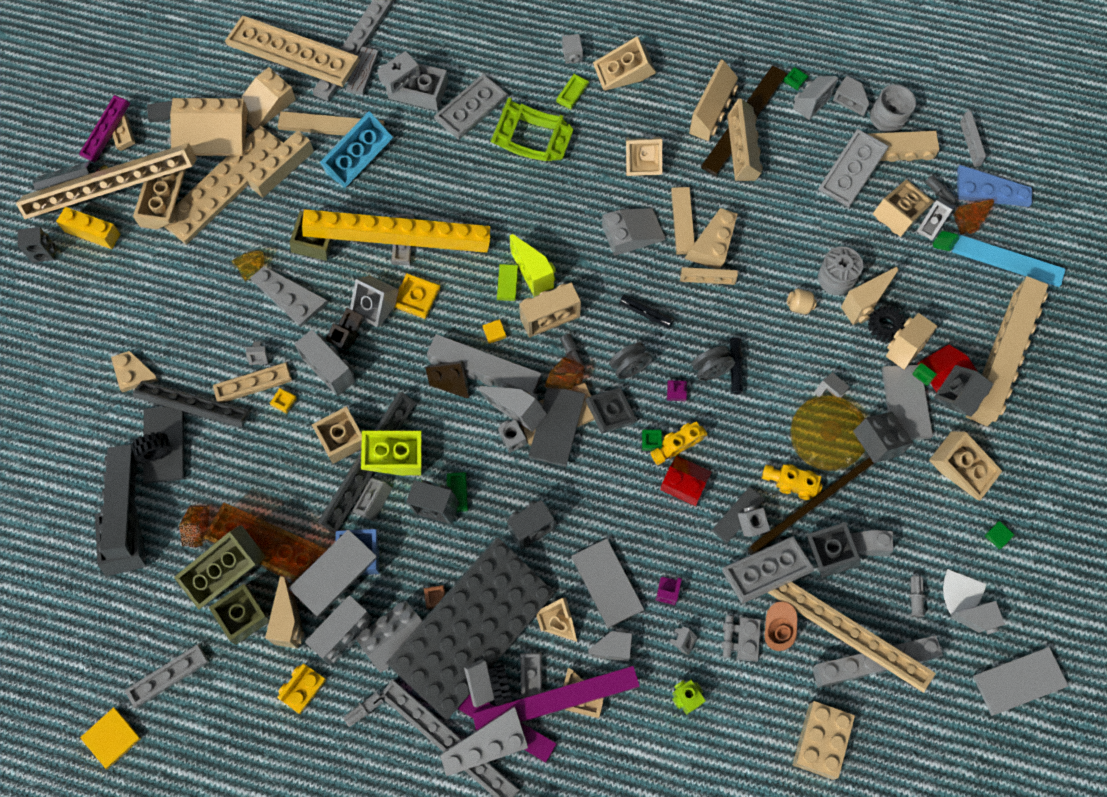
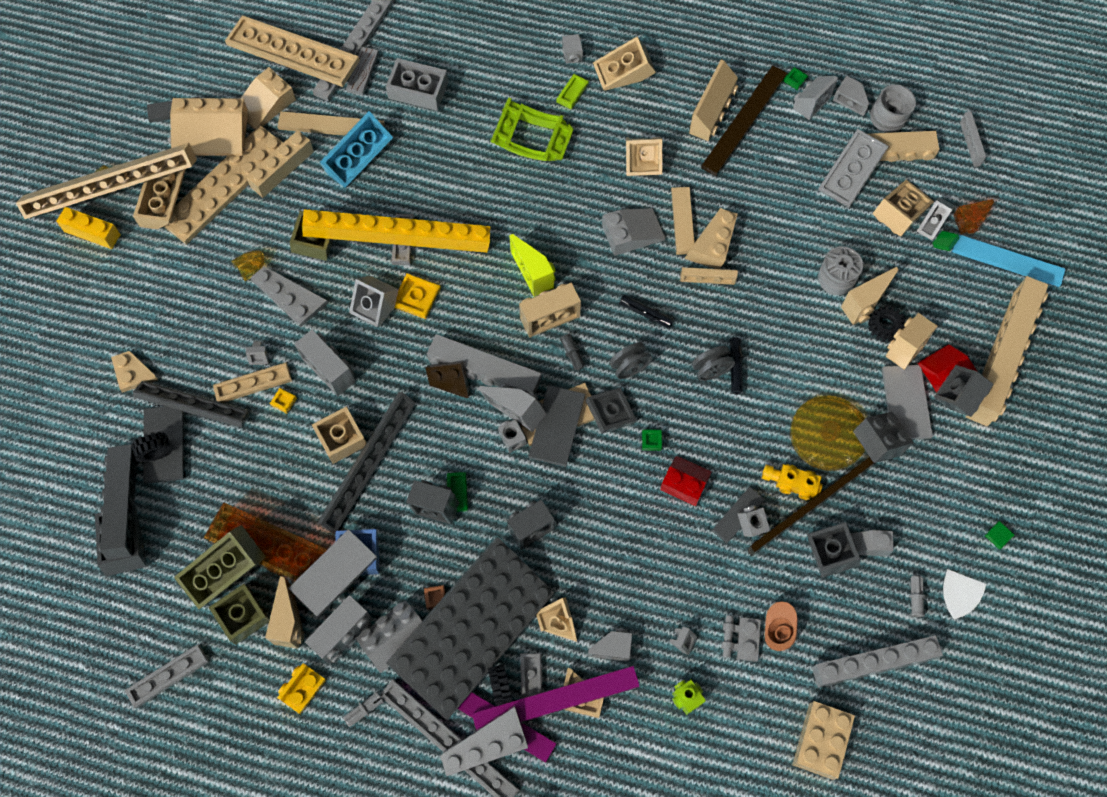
(36, 244): dark grey brick -> none
(62, 175): dark grey tile -> none
(104, 128): magenta tile -> none
(110, 738): yellow tile -> none
(123, 134): tan plate -> none
(194, 525): clear orange slope -> none
(345, 333): dark brown brick -> none
(372, 499): light grey slope -> none
(391, 452): neon yellow slope -> none
(398, 72): light grey brick -> none
(471, 106): light grey tile -> none
(479, 683): light grey tile -> none
(494, 331): yellow tile -> none
(507, 282): lime tile -> none
(565, 374): clear orange slope -> none
(607, 583): light grey tile -> none
(668, 590): magenta panel -> none
(676, 390): magenta tile -> none
(679, 441): yellow brick -> none
(744, 142): tan slope -> none
(767, 569): light grey tile -> none
(801, 301): tan head -> none
(833, 385): light grey panel -> none
(855, 635): tan plate -> none
(924, 374): green tile -> none
(940, 189): dark grey axle -> none
(965, 464): tan slope -> none
(980, 186): medium blue wing -> none
(981, 618): light grey slope -> none
(1020, 681): light grey tile -> none

